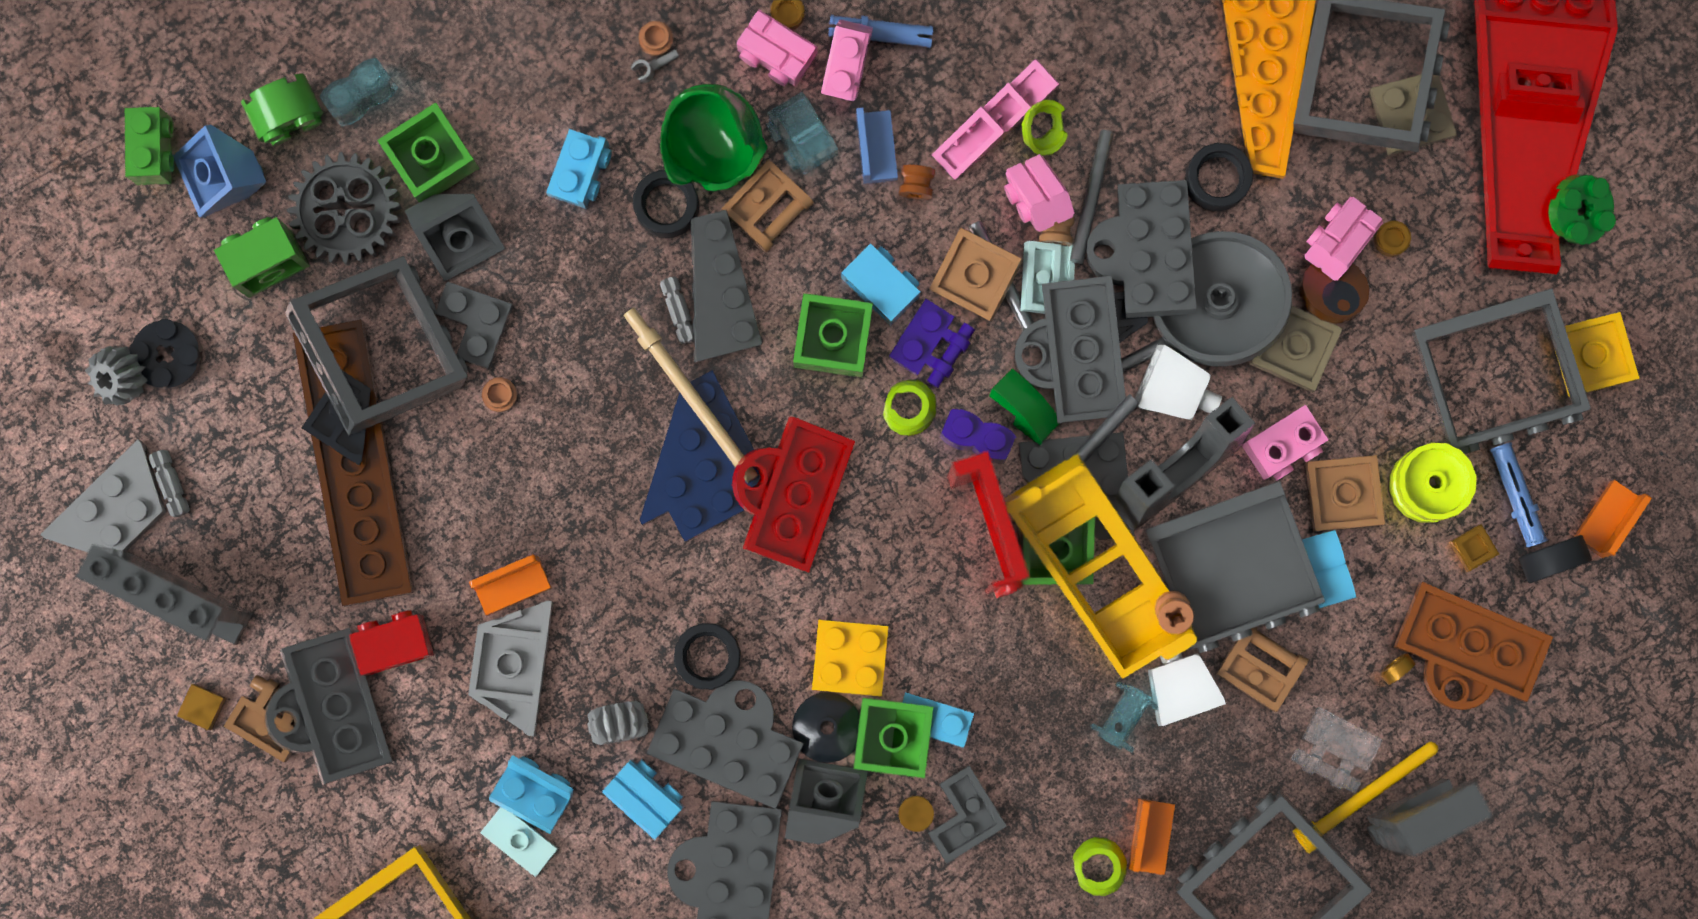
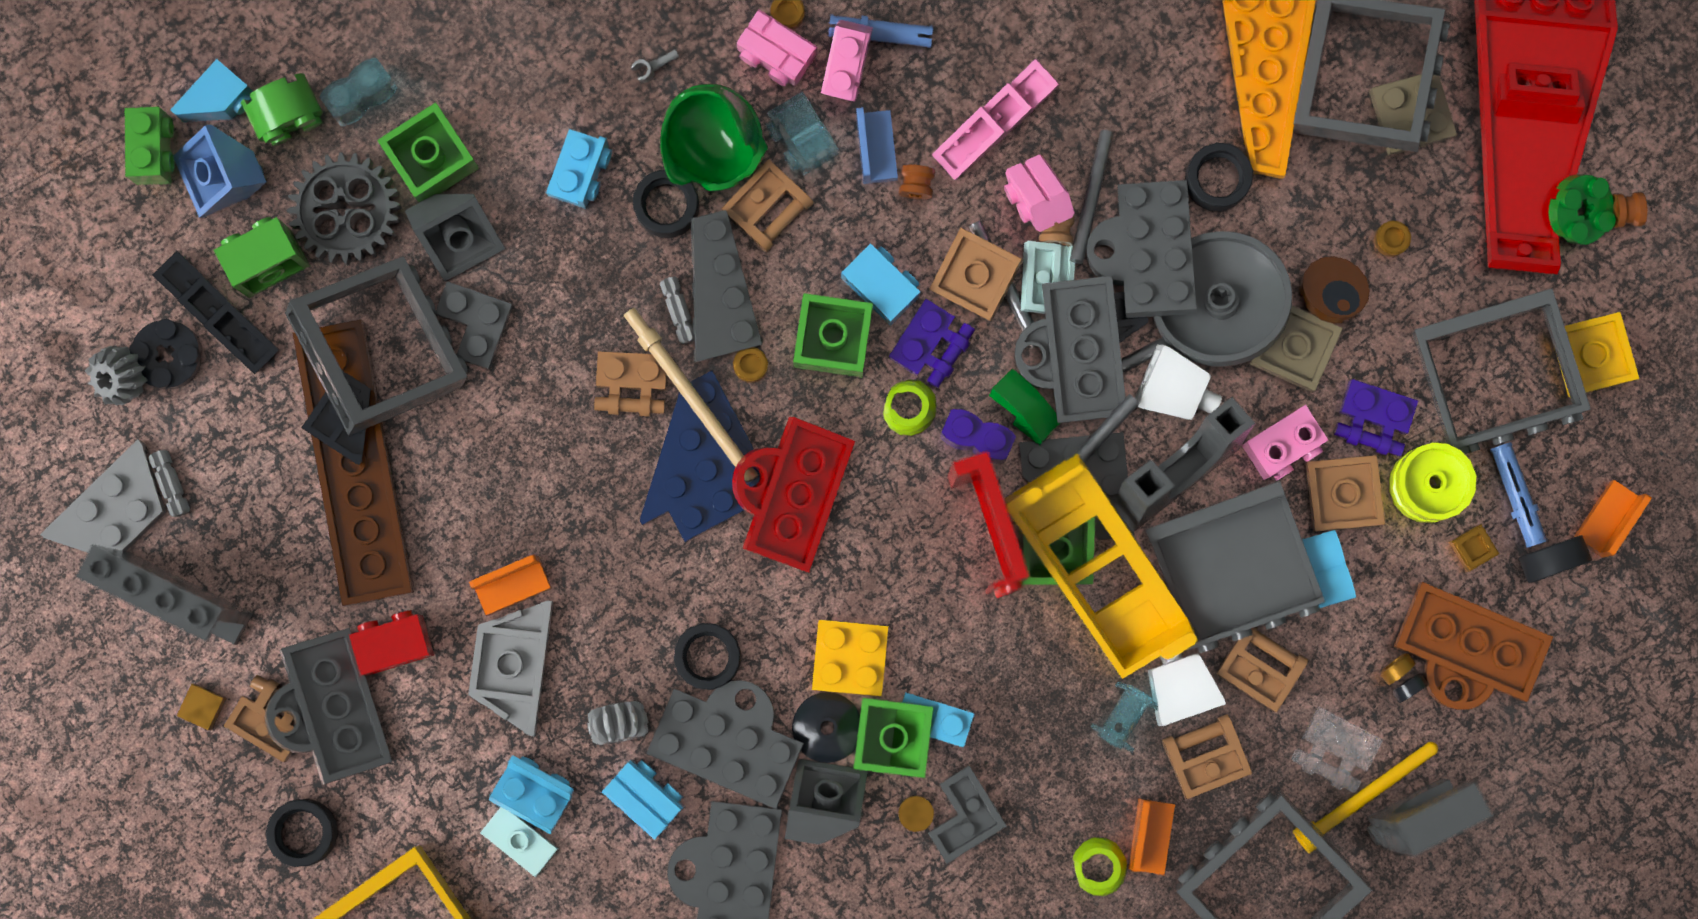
(213, 96): none -> medium azure slope
(215, 312): none -> black slope
(275, 825): none -> black tyre
(499, 394): nougat plate -> none
(629, 371): none -> medium nougat plate
(655, 38): nougat plate -> none
(750, 365): none -> pearl gold tile
(1054, 138): lime piece -> none
(1171, 604): nougat wheel -> none
(1210, 768): none -> medium nougat plate
(1343, 238): bright pink brick -> none
(1379, 408): none -> dark purple plate
(1410, 688): none -> black tile
(1630, 209): none -> dark orange wheel

